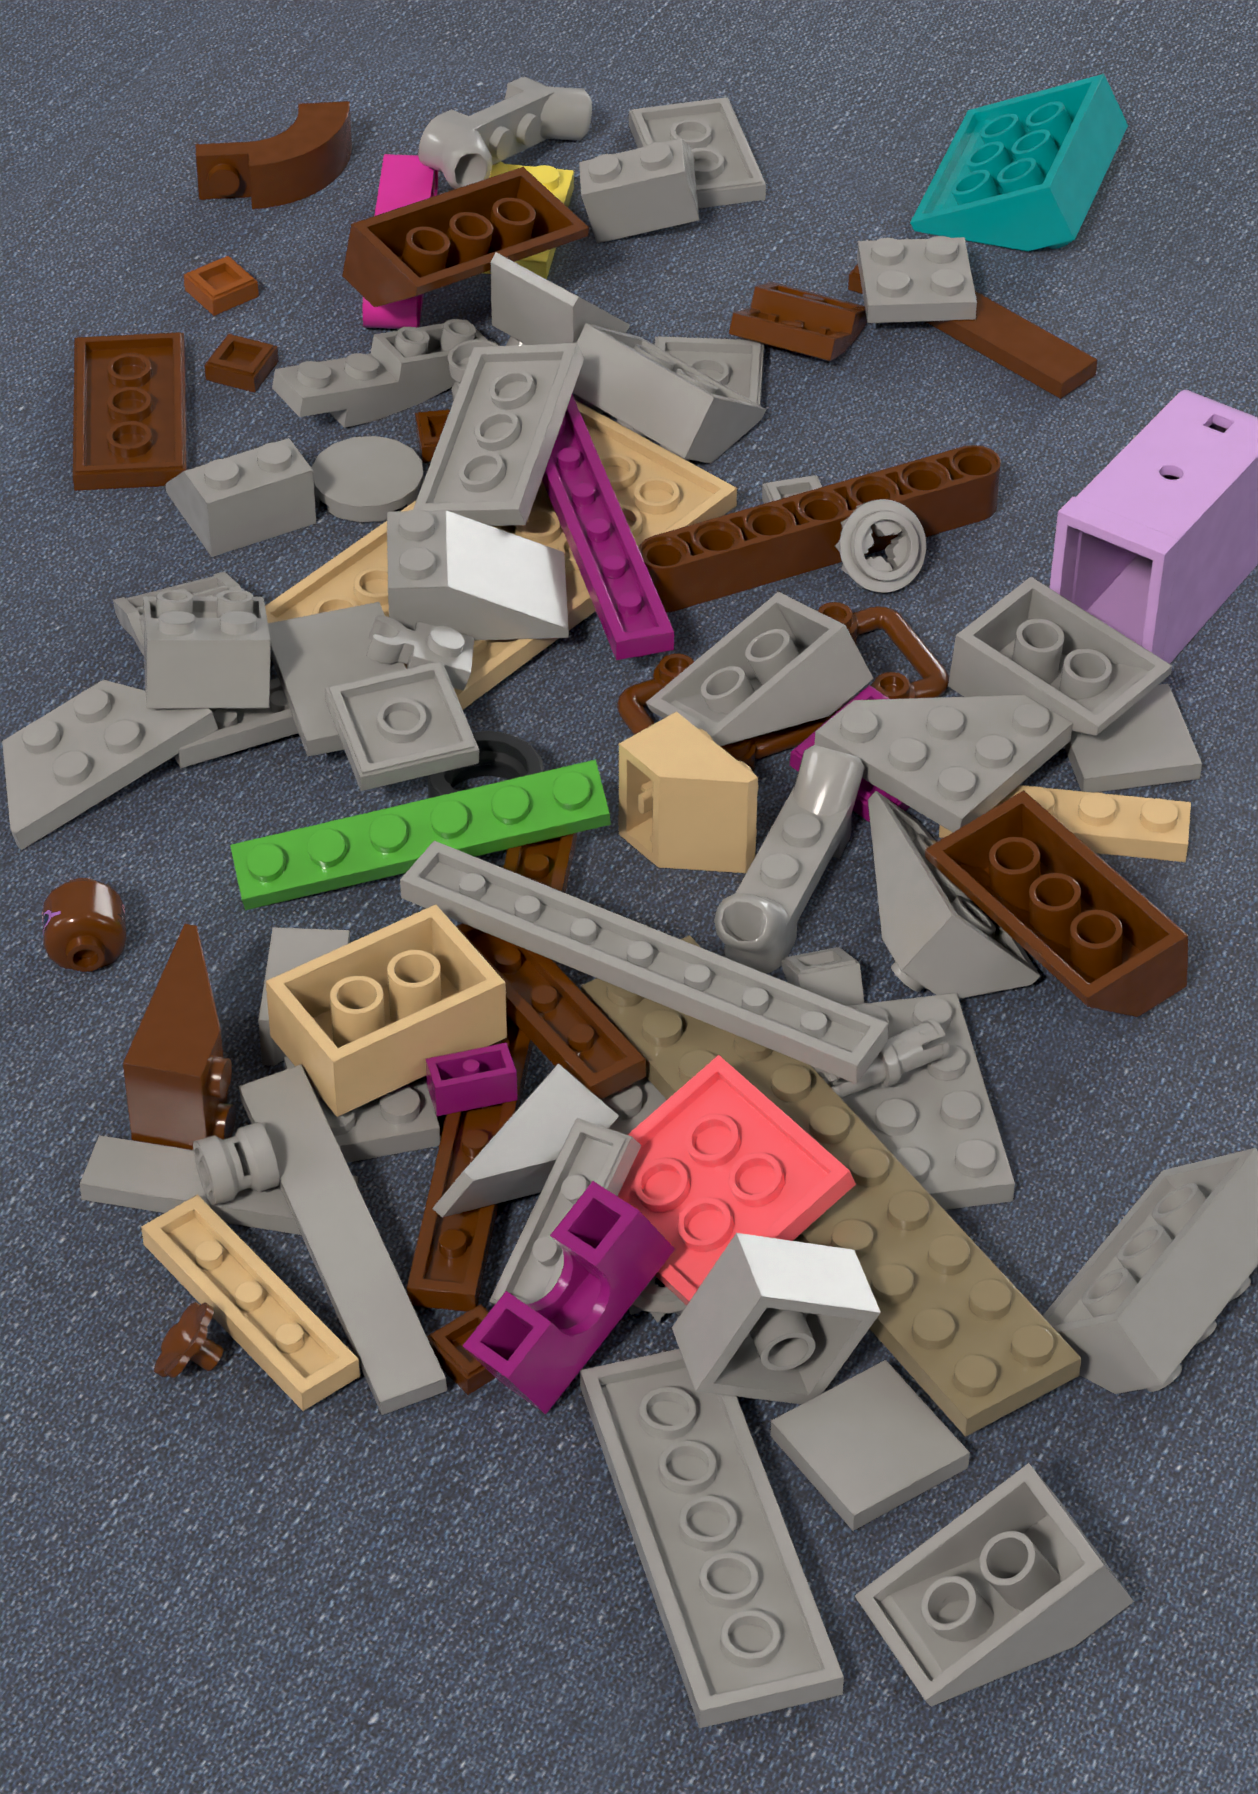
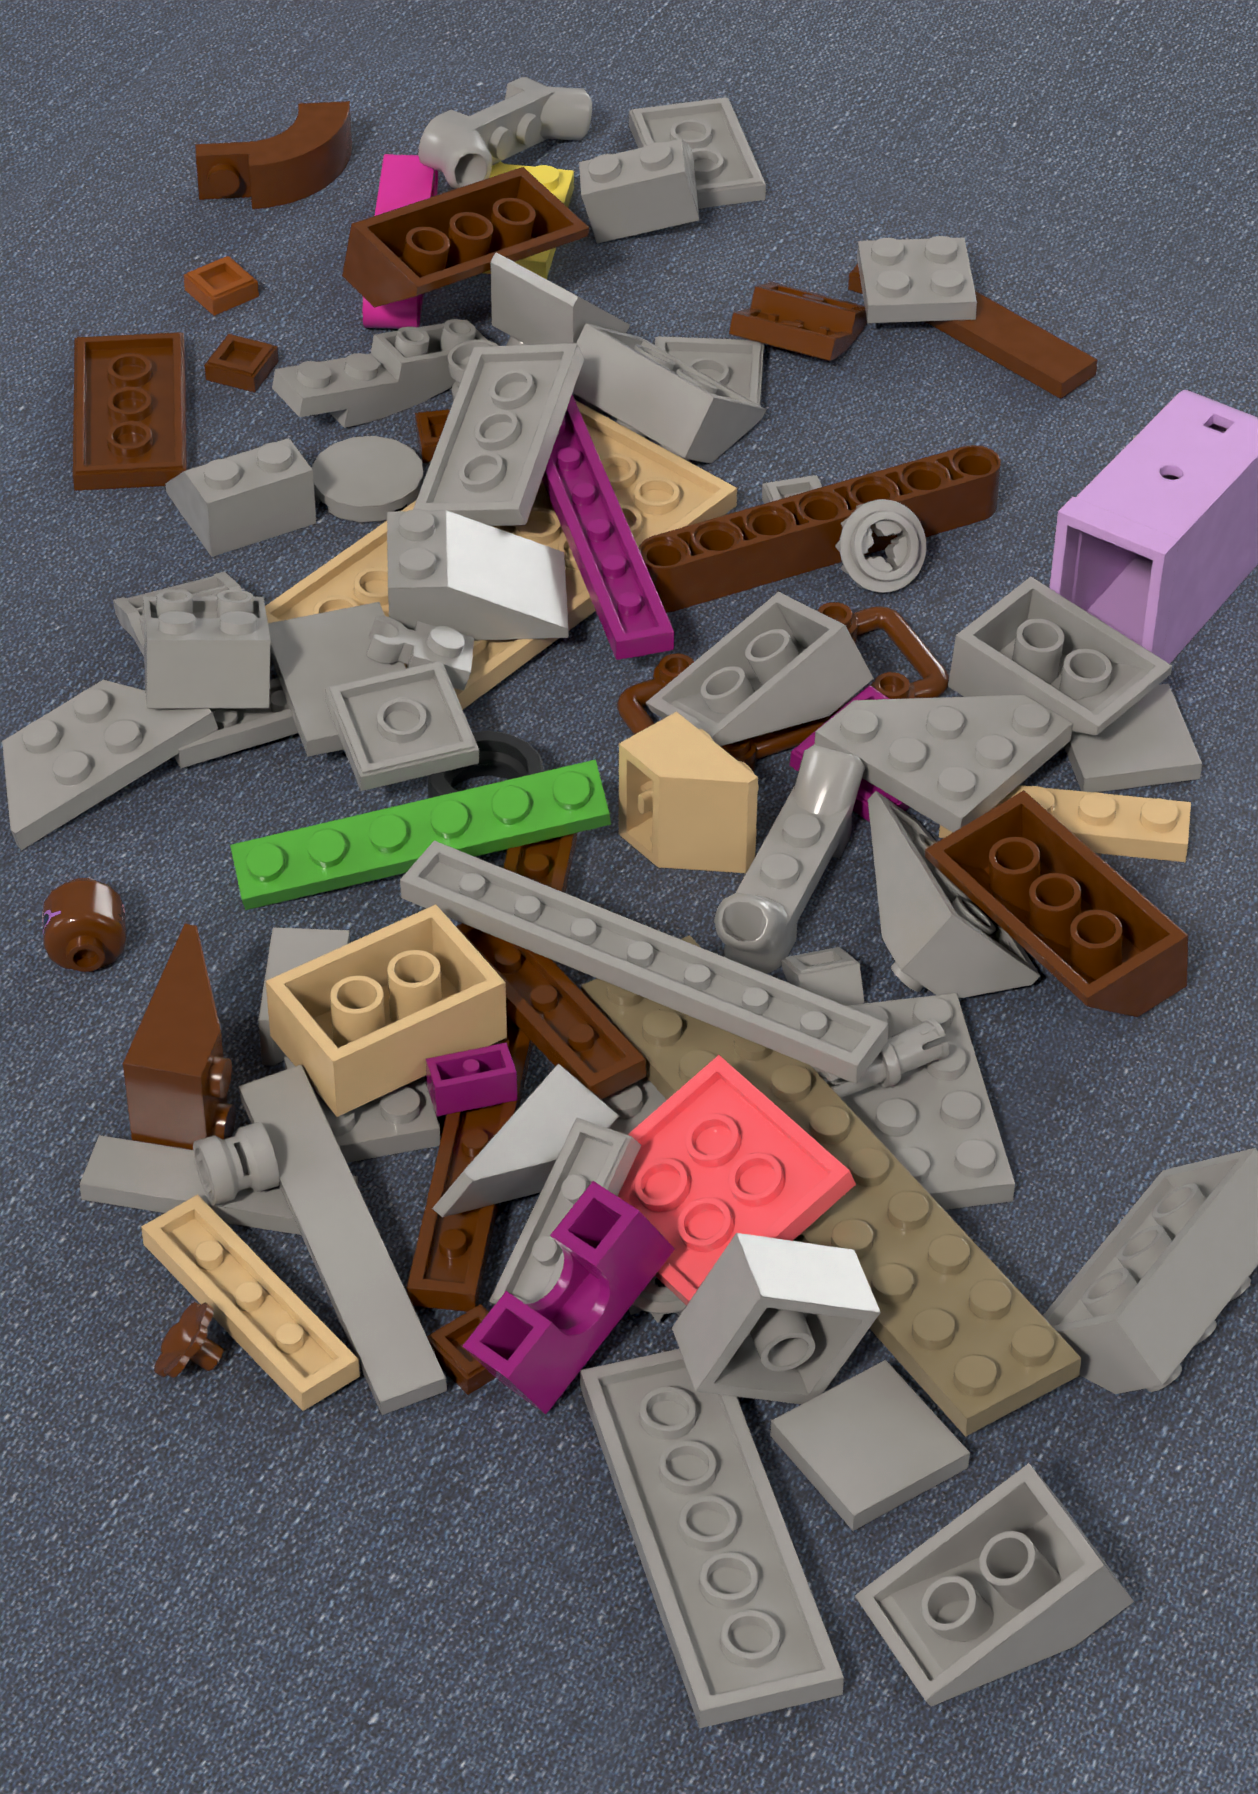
(1025, 168): teal slope -> none

